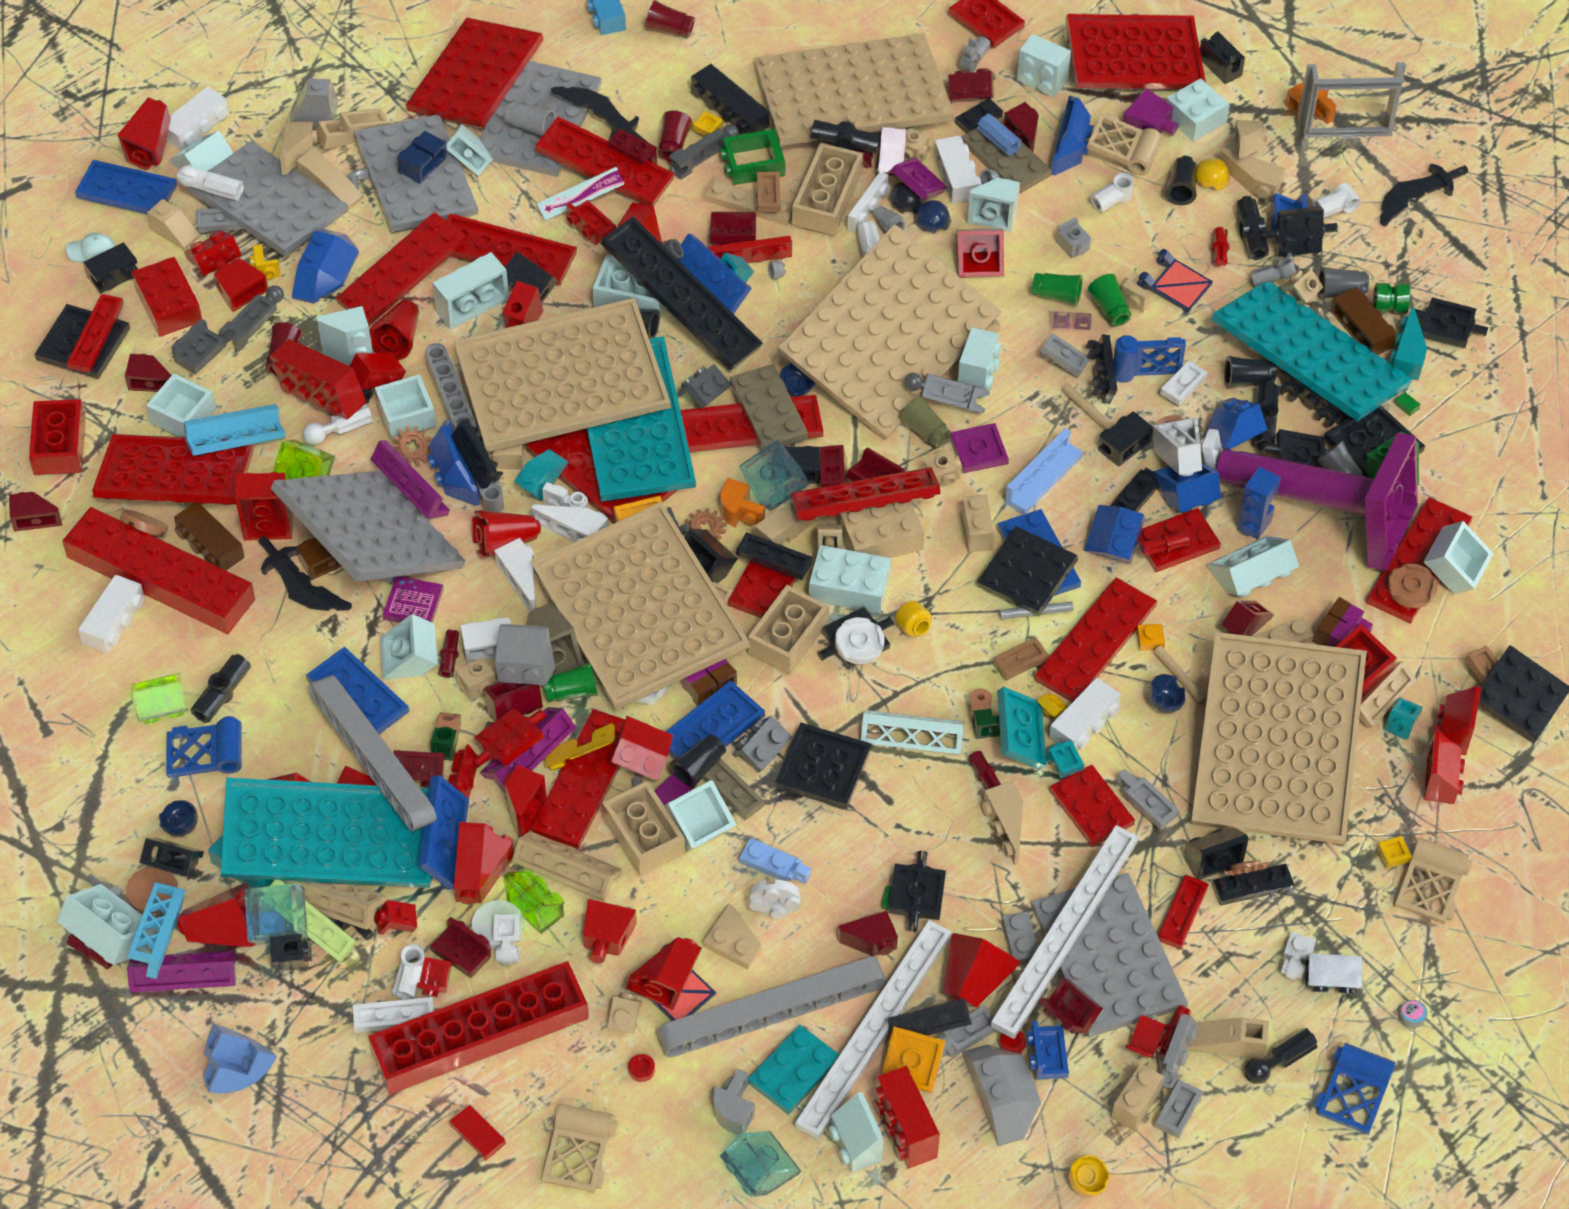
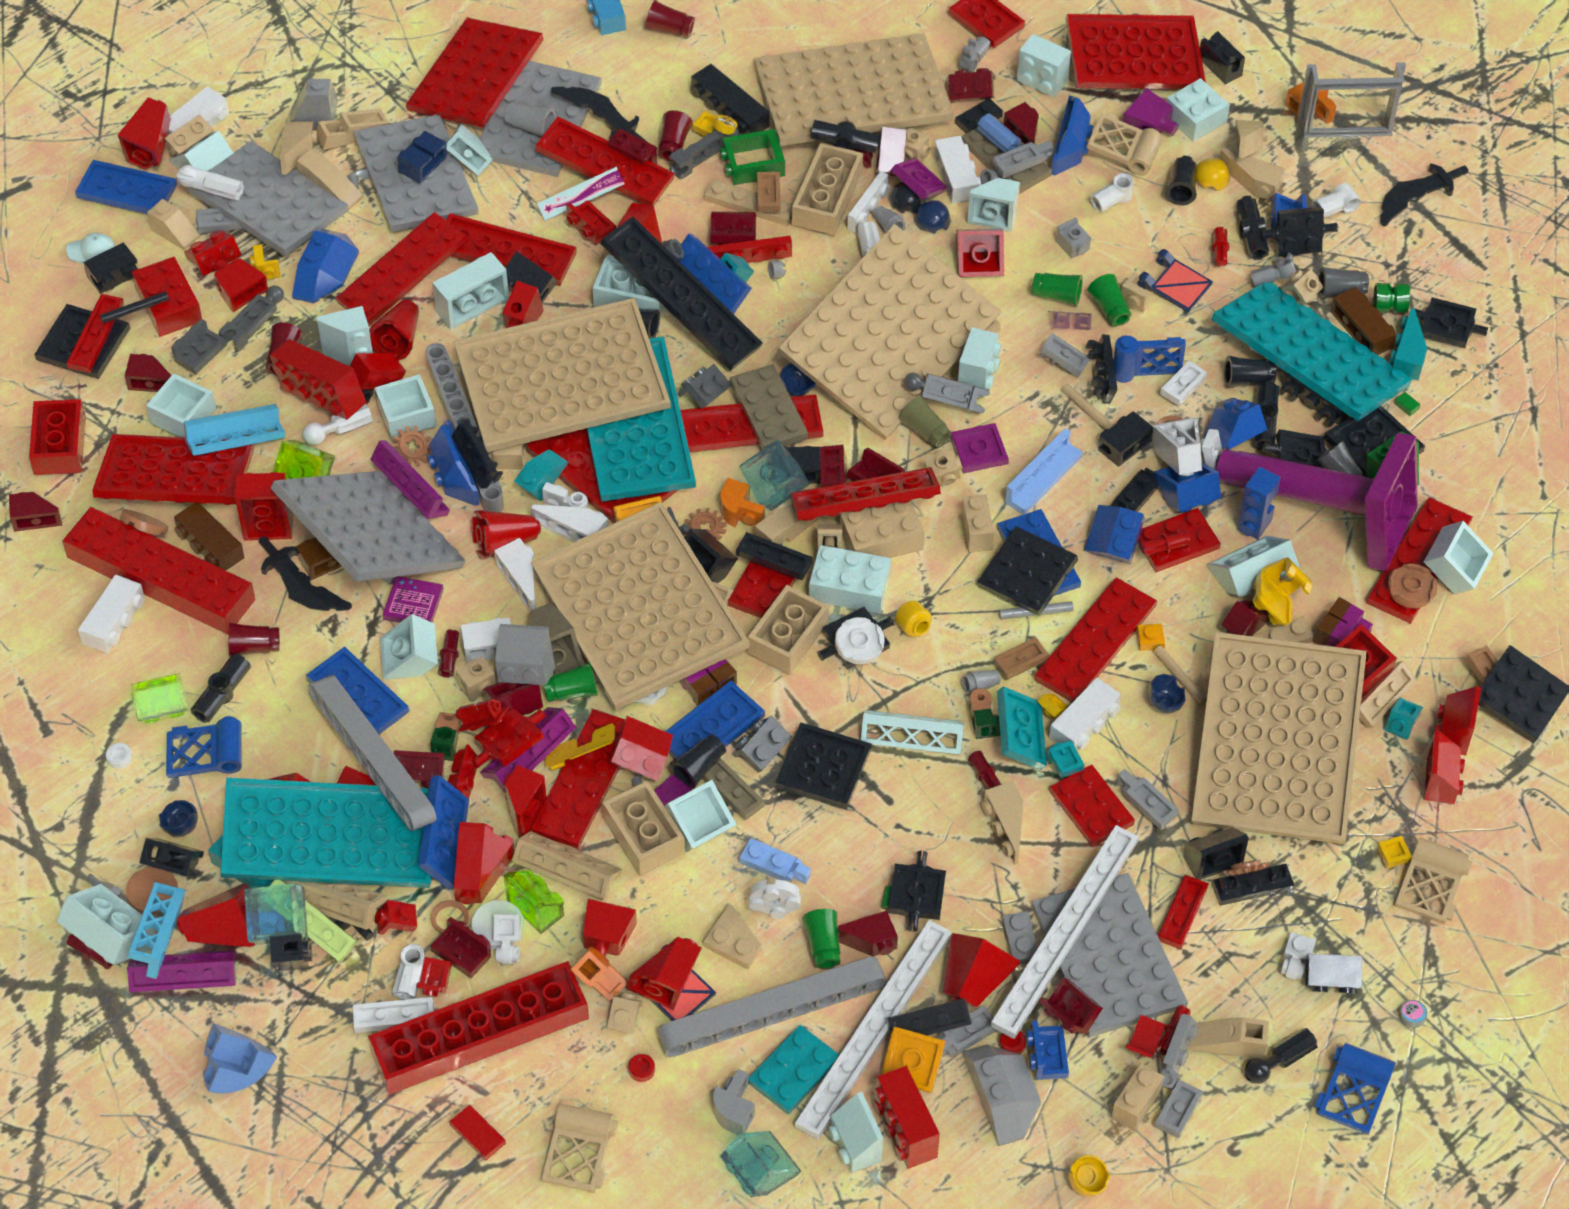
(119, 755): none -> white tile
(134, 307): none -> black bar
(188, 135): none -> tan hinge
(253, 639): none -> dark red plant
(439, 907): none -> nougat piece
(489, 714): none -> red hinge
(596, 970): none -> orange brick
(725, 124): none -> yellow tile
(823, 937): none -> green plant
(980, 679): none -> light grey cone
(1022, 158): none -> light grey hinge
(1275, 594): none -> yellow piece

